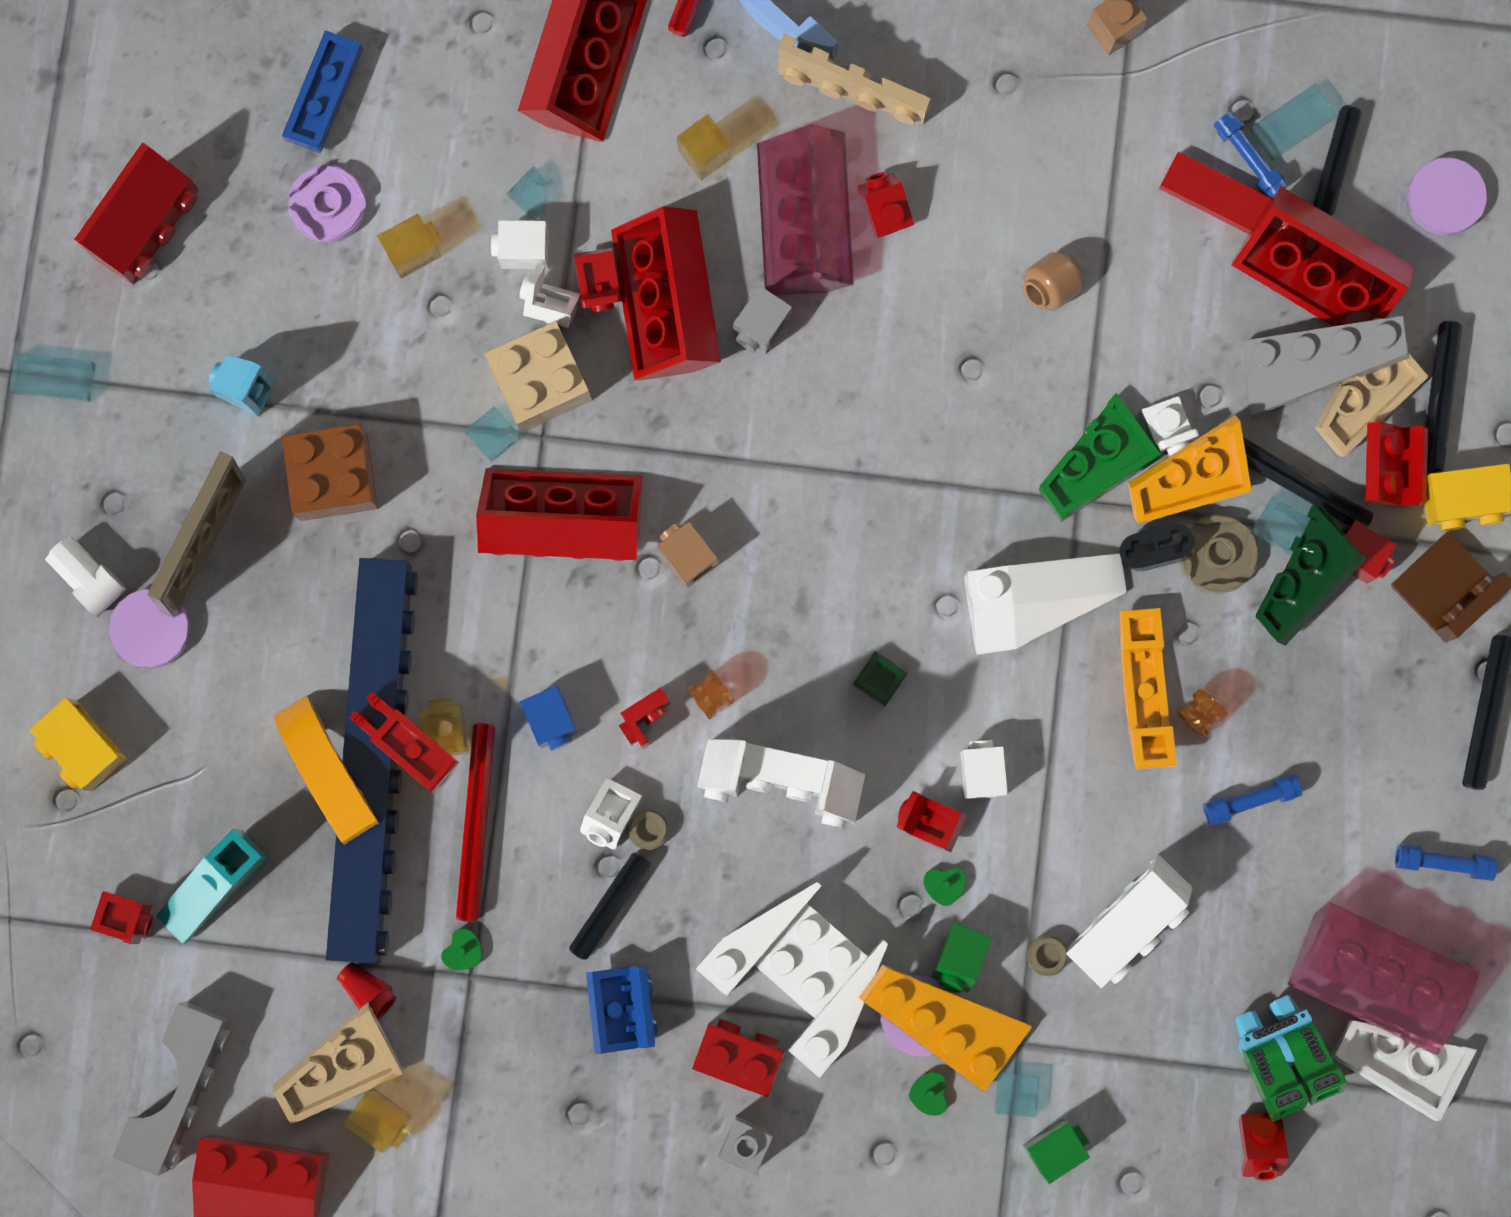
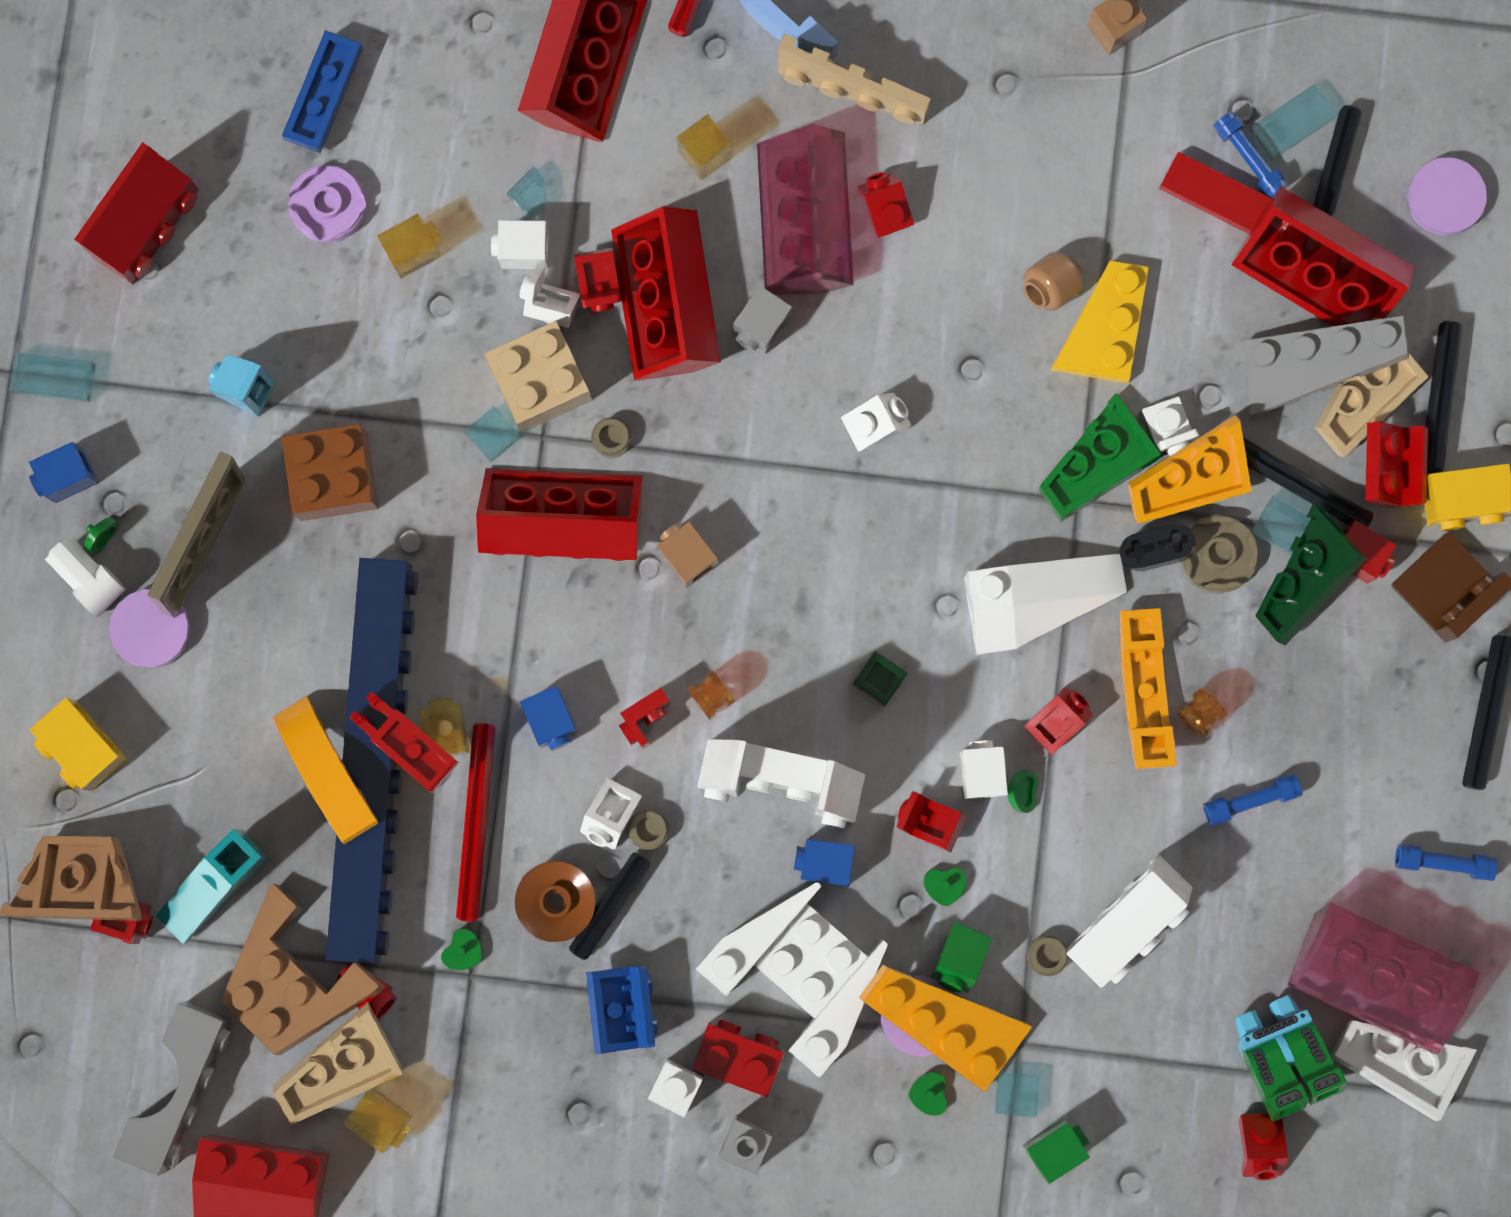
(62, 473): none -> blue brick
(75, 881): none -> medium nougat wing
(100, 535): none -> green piece
(276, 993): none -> medium nougat wing
(533, 901): none -> dark orange dish
(611, 437): none -> dark tan tile
(675, 1088): none -> white brick
(825, 862): none -> blue brick
(876, 420): none -> white bracket
(1022, 791): none -> green piece
(1059, 719): none -> bracket
(1108, 327): none -> yellow wing

